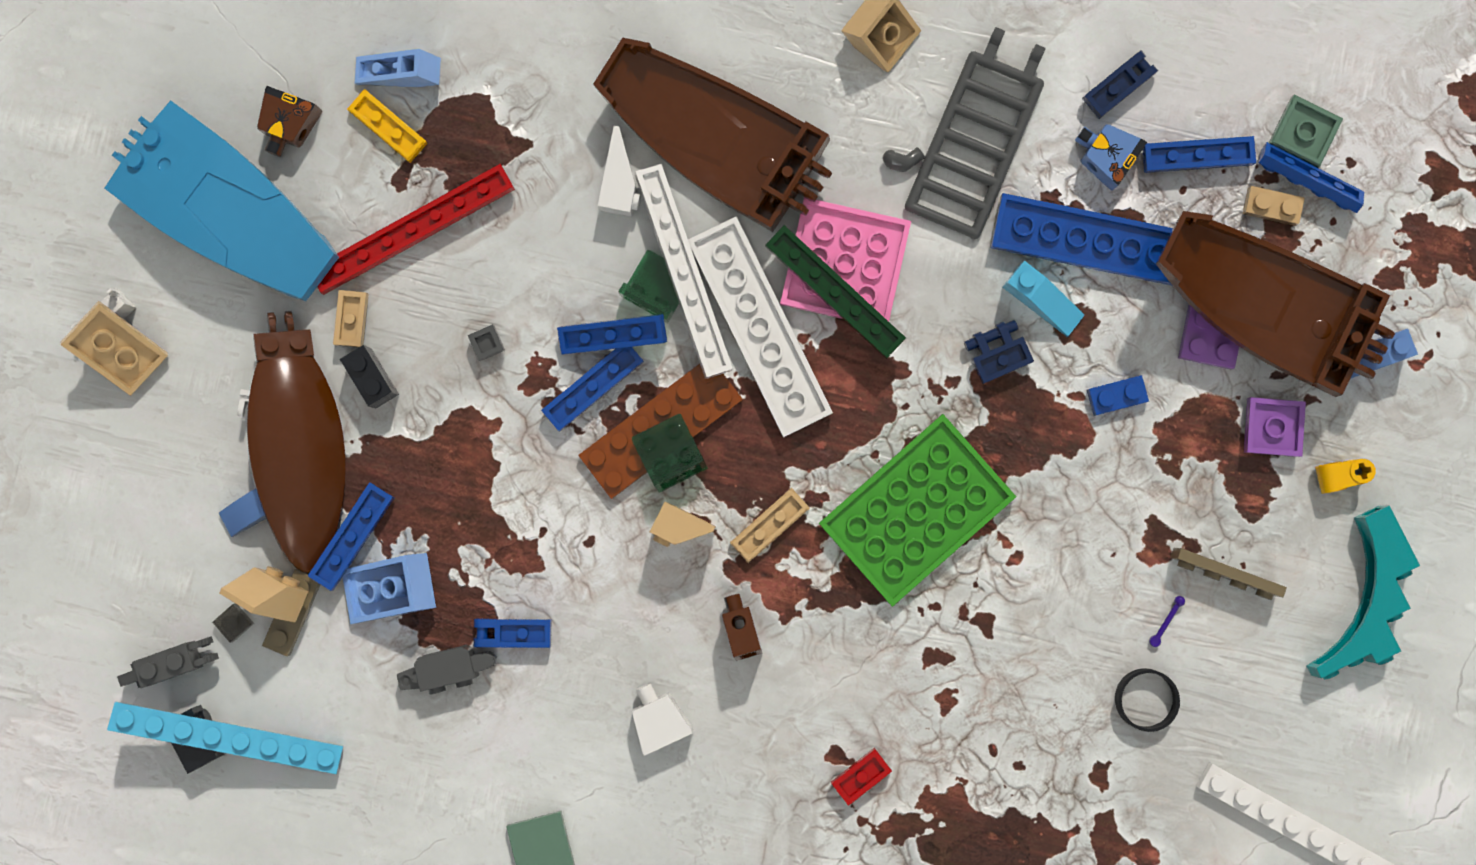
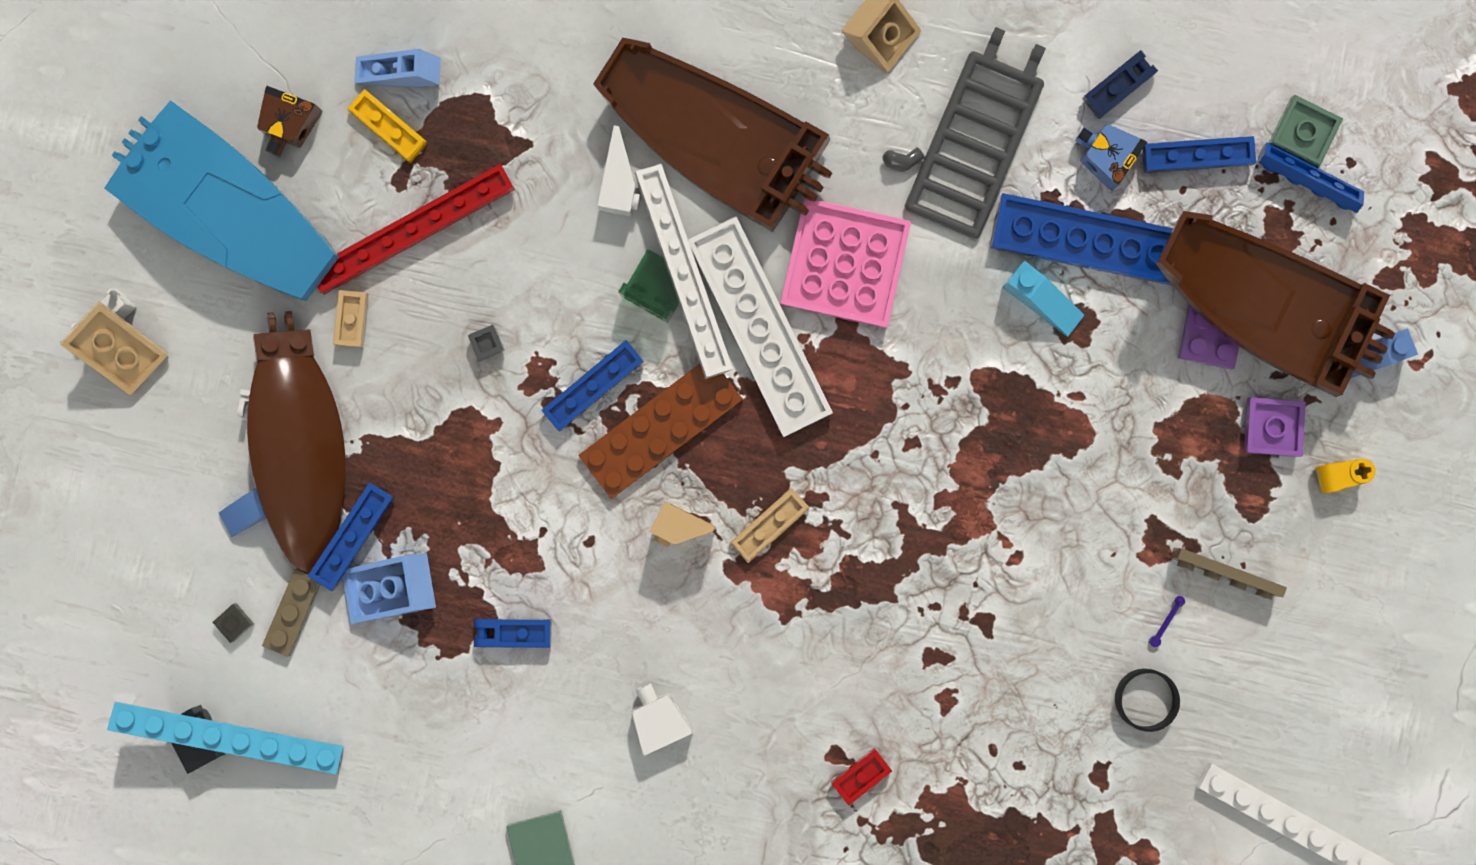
(167, 664): dark grey hinge -> none
(267, 593): tan slope -> none
(369, 376): black brick -> none
(445, 668): dark grey hinge -> none
(612, 334): blue plate -> none
(669, 453): clear green bracket -> none
(743, 641): reddish brown torso -> none
(835, 291): dark green plate -> none
(917, 510): bright green plate -> none
(1000, 360): dark blue plate -> none
(1117, 395): blue plate -> none
(1273, 205): tan plate -> none
(1387, 560): teal arch -> none

